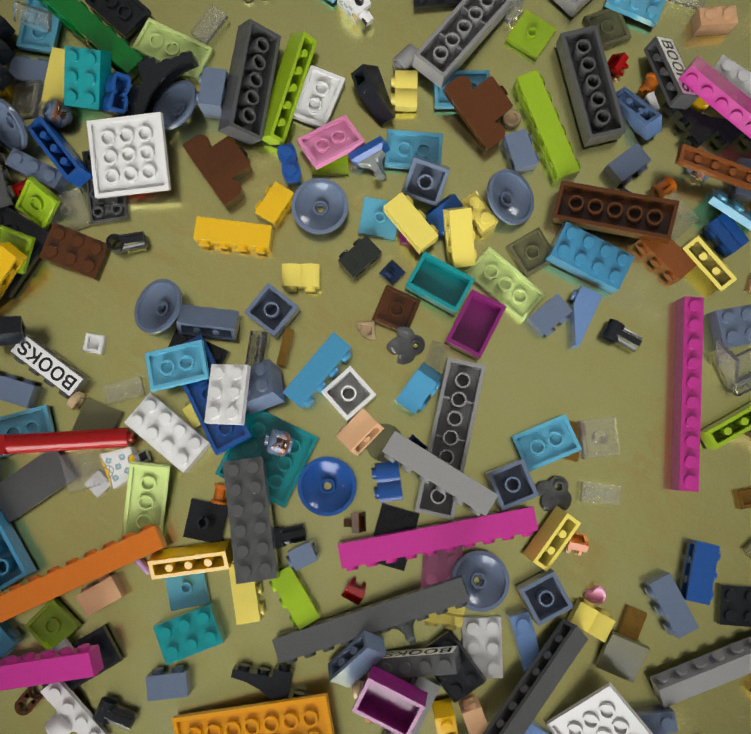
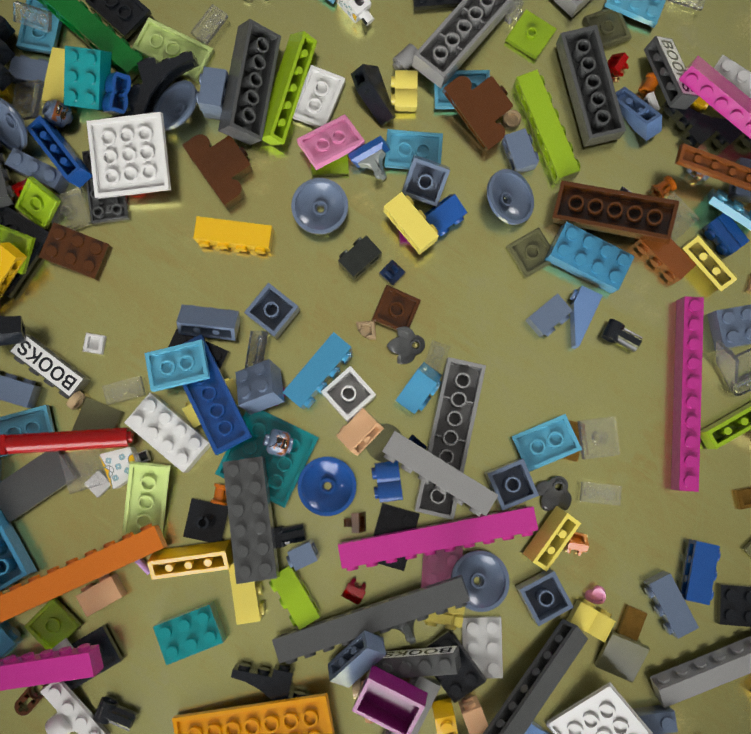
(129, 242): black piece -> none
(158, 306): sand blue dish -> none
(169, 683): sand blue brick -> none
(187, 591): medium azure plate -> none
(227, 394): white plate -> none
(274, 205): yellow brick -> none
(285, 347): pearl gold tile -> none
(290, 165): blue brick -> none
(301, 276): light yellow brick -> none
(375, 221): medium azure plate -> none
(439, 283): teal piece -> none
(459, 236): light yellow brick -> none
(475, 324): magenta piece -> none
(483, 217): light yellow brick -> none
(505, 284): yellowish green tile -> none
(524, 636): medium blue slope -> none
(626, 165): sand blue brick -> none
(714, 20): light nougat brick -> none

